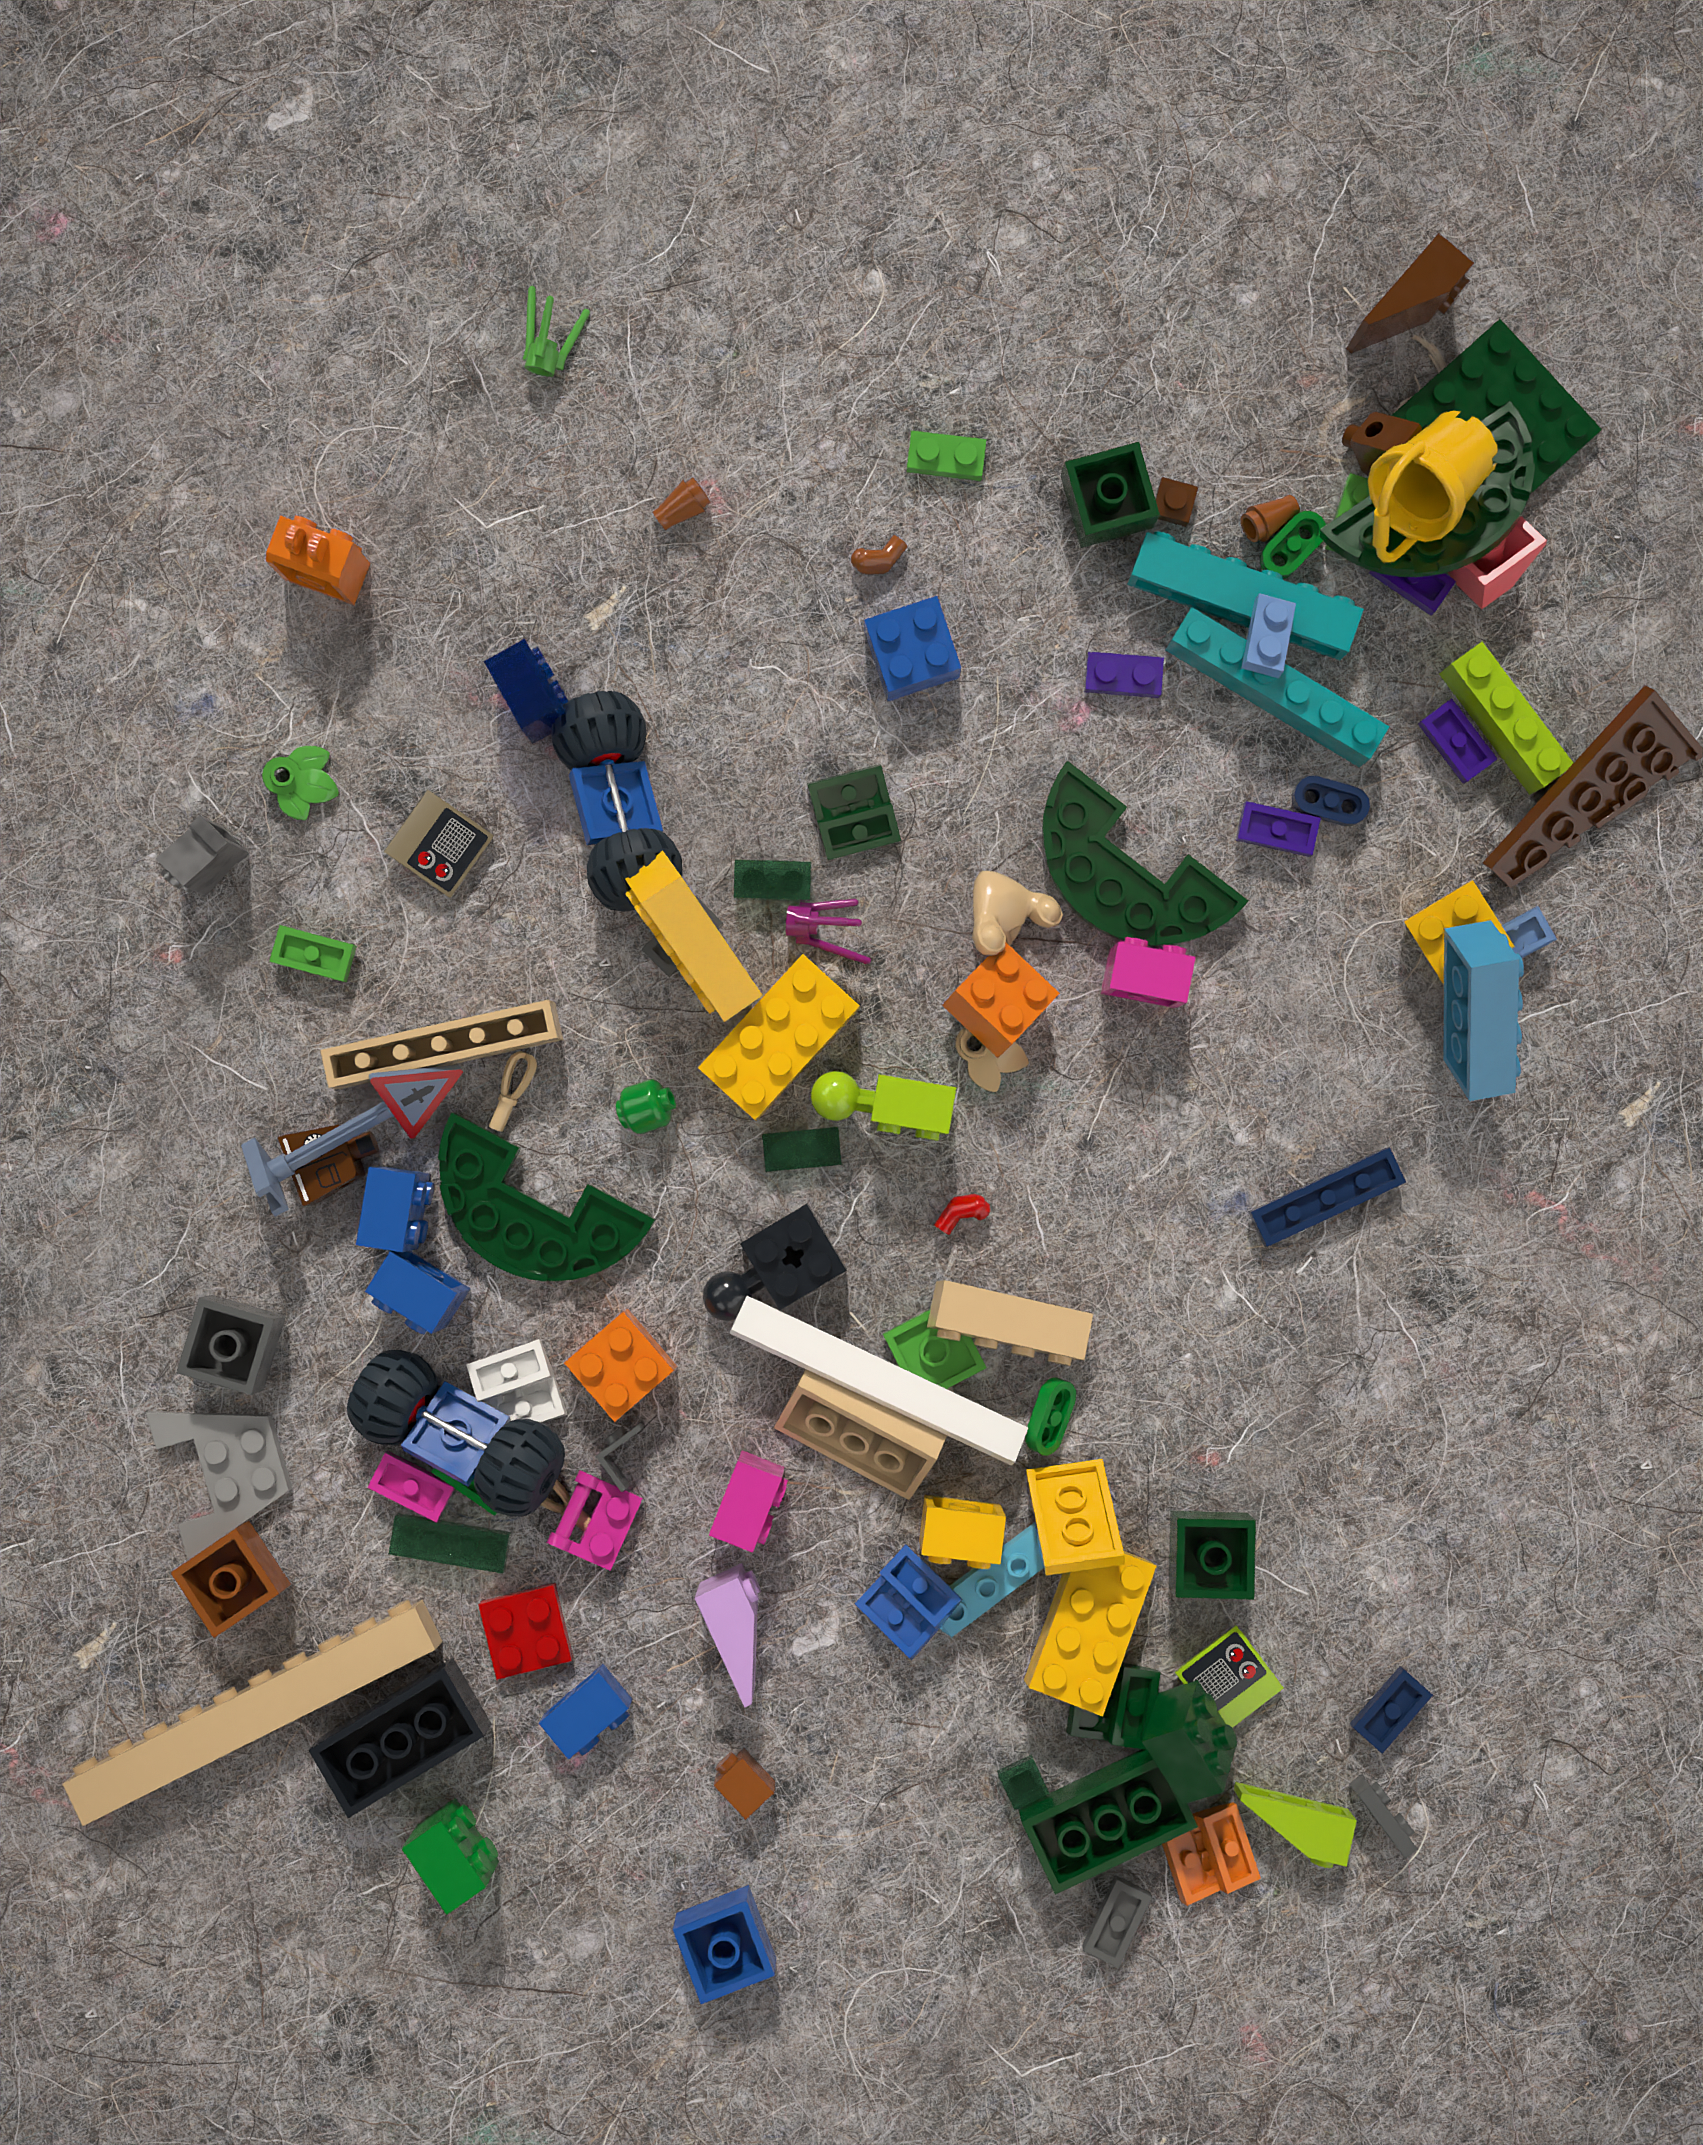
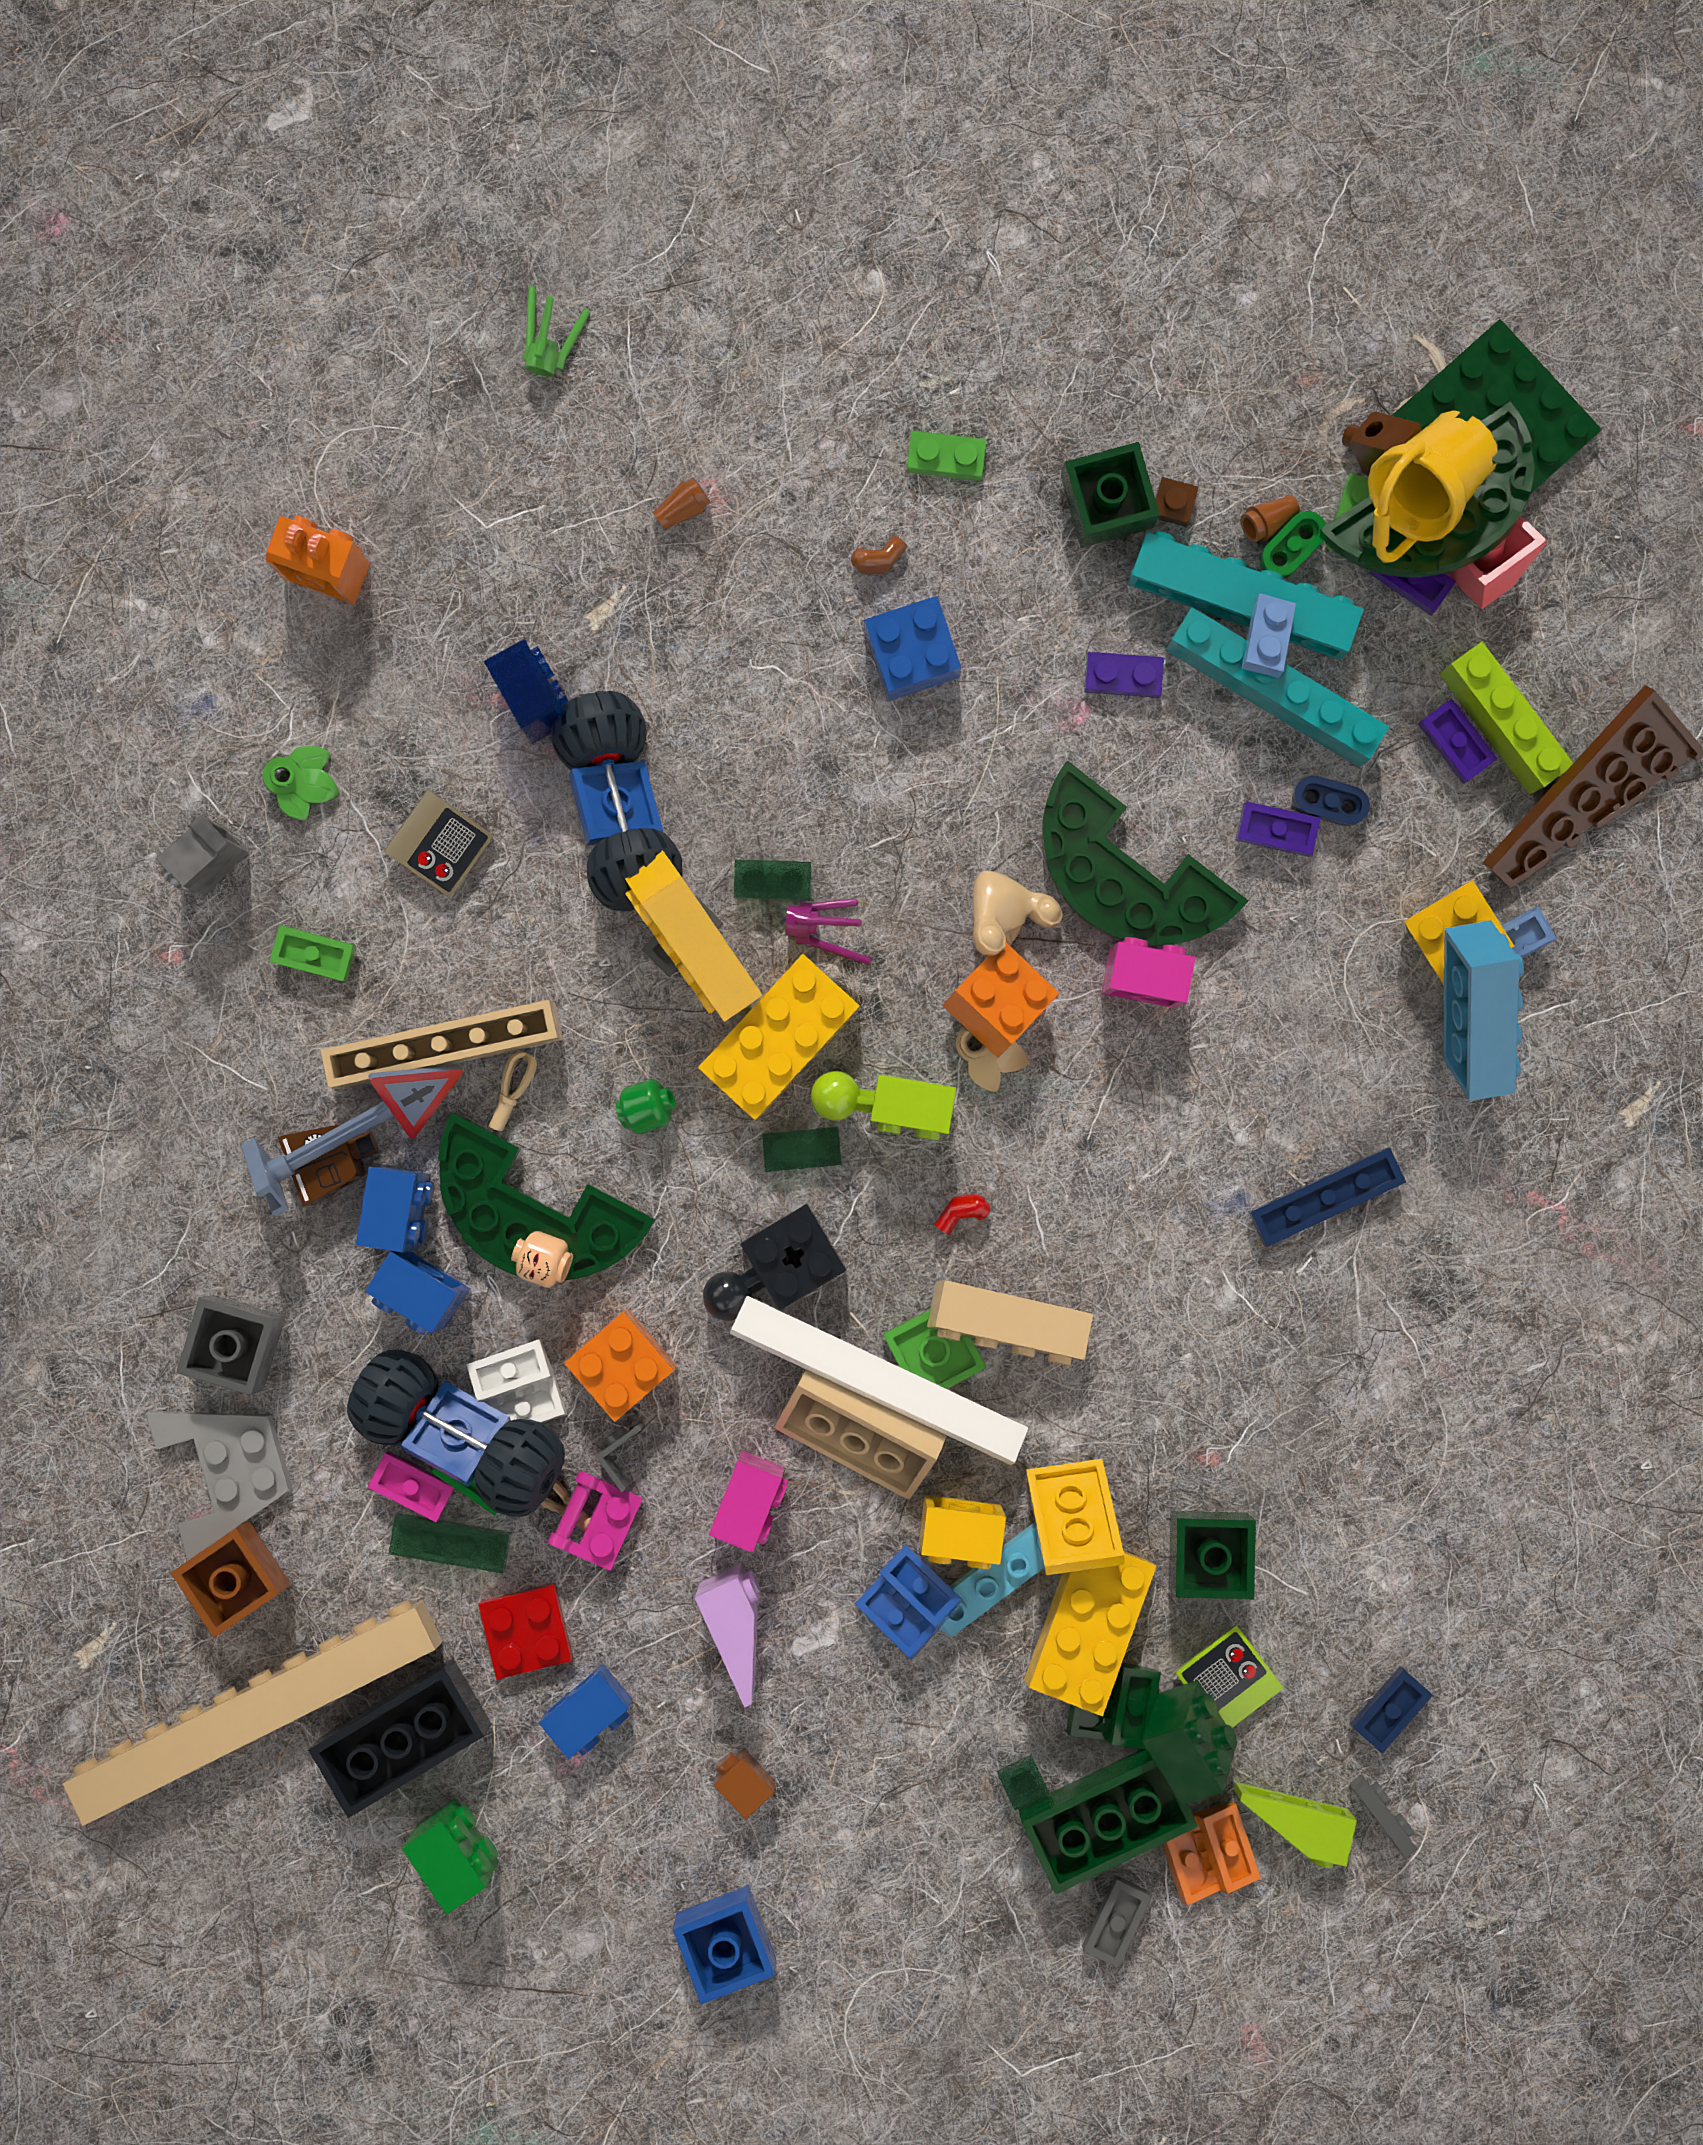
(542, 1259): none -> light nougat head
(854, 812): dark green slope -> none
(1050, 1416): green plate -> none
(1423, 290): reddish brown slope -> none

